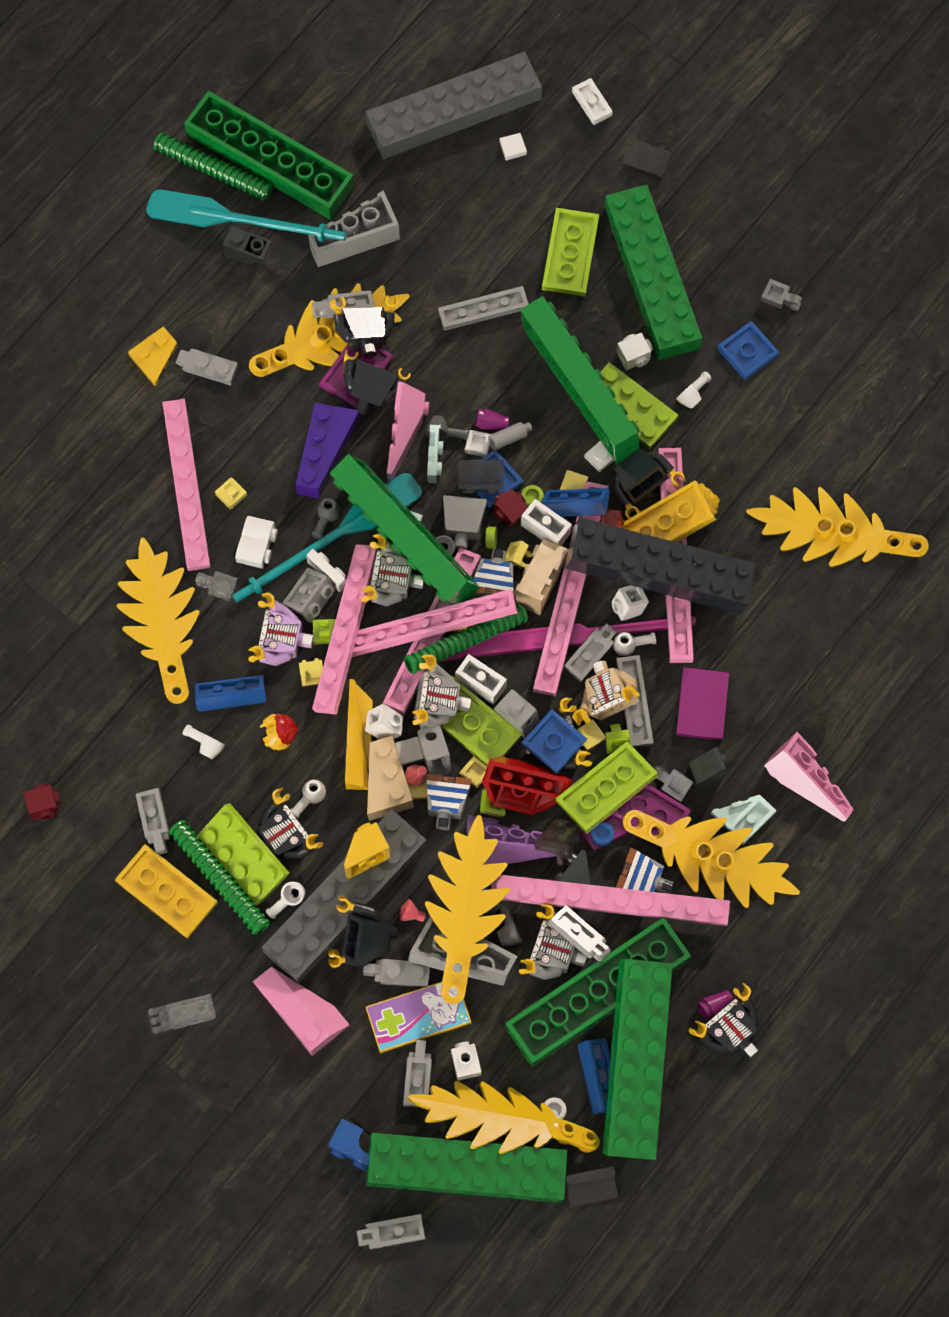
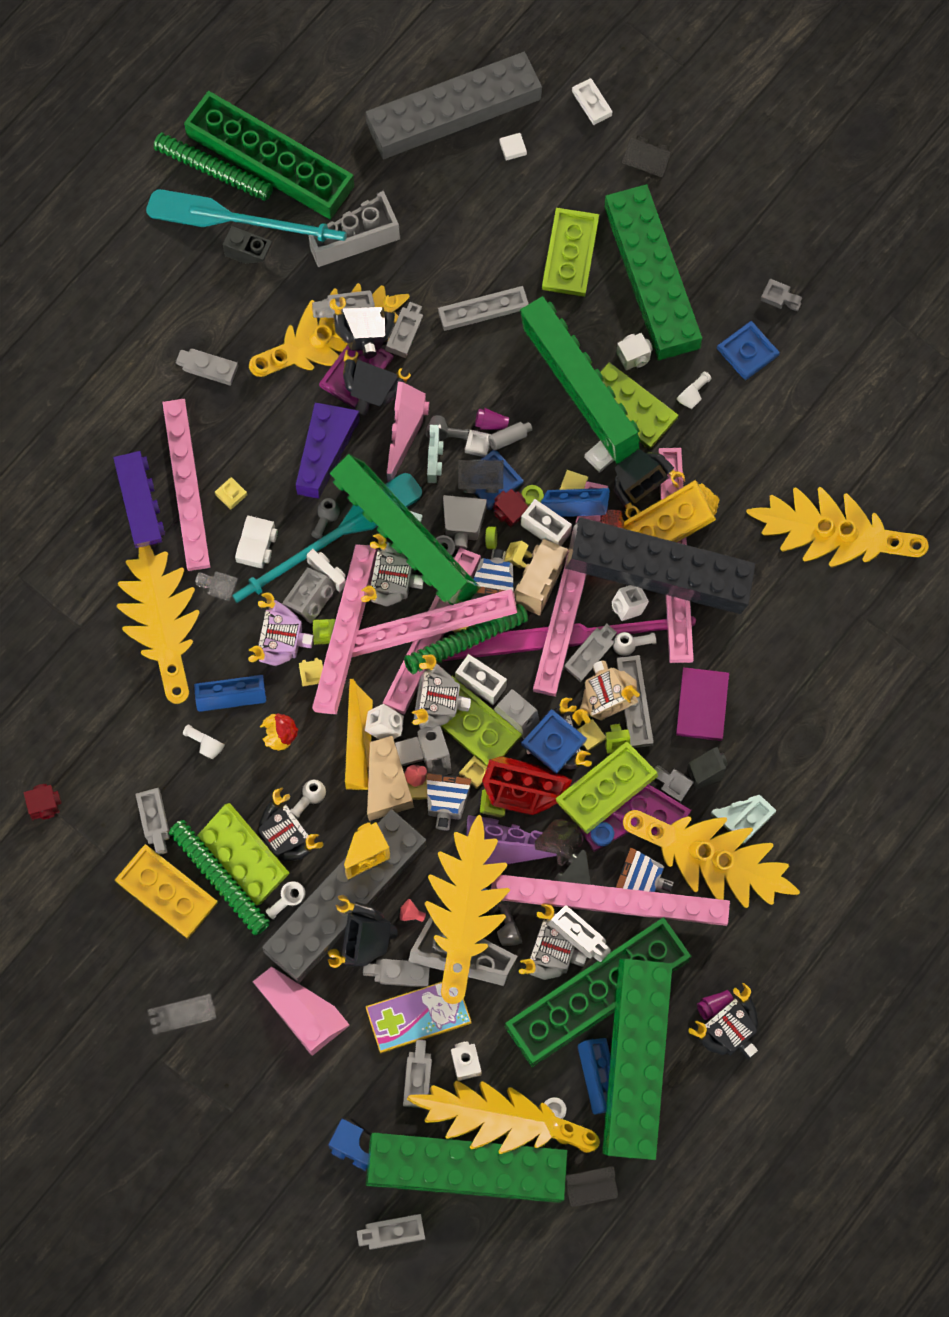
(138, 499): none -> dark purple wedge
(154, 354): yellow wing -> none
(405, 330): none -> light grey hinge
(798, 770): bright pink wedge -> none

